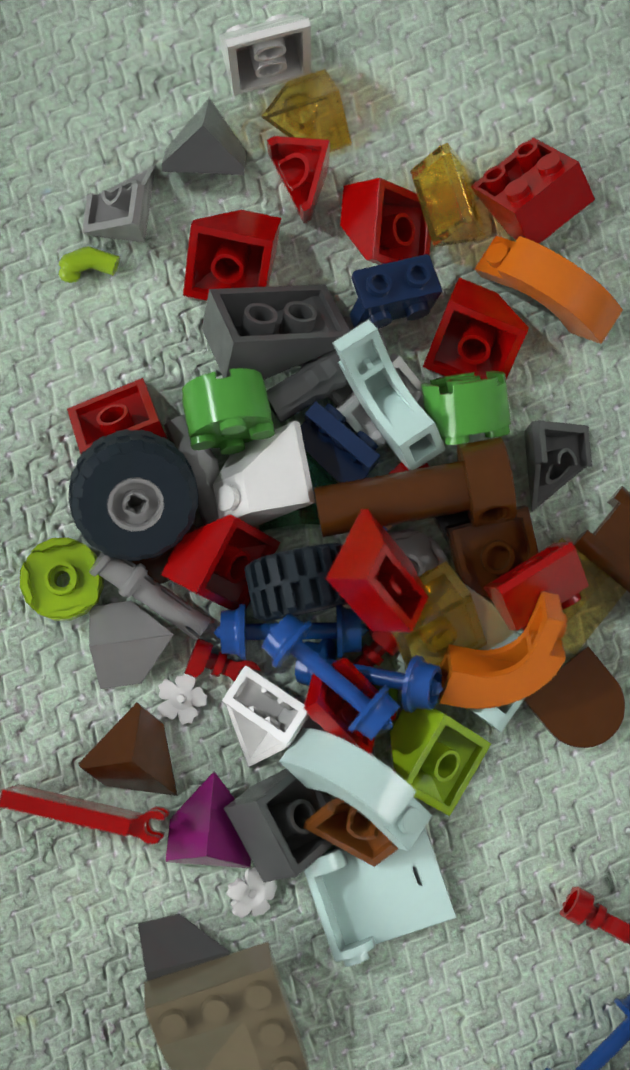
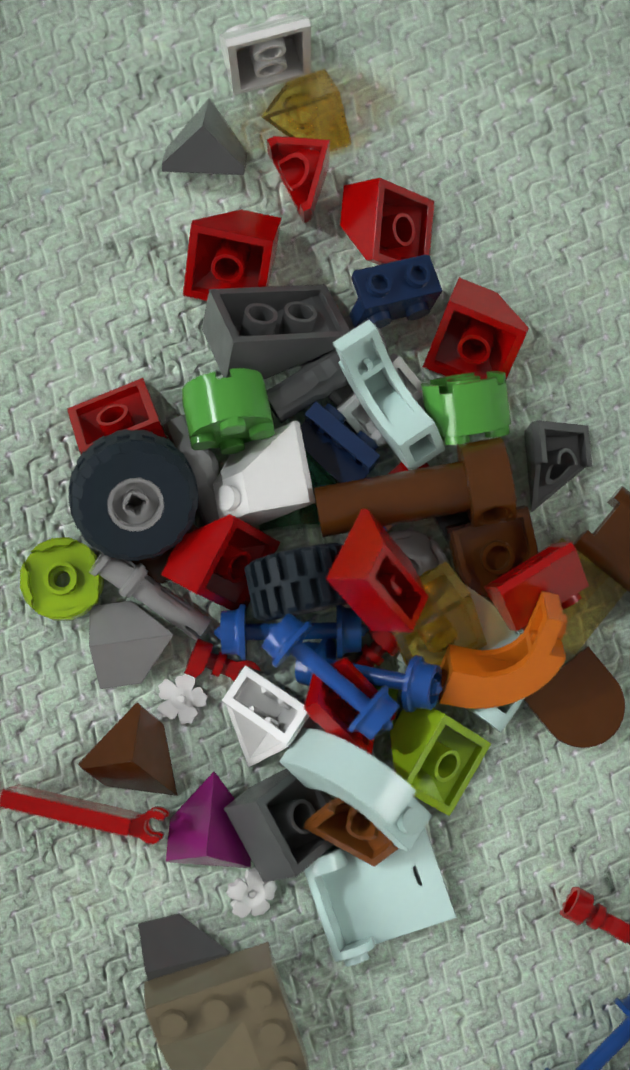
(85, 258): lime arm -> none
(121, 210): light grey slope -> none
(447, 198): clear yellow slope -> none
(534, 191): red slope -> none
(554, 282): orange arch -> none

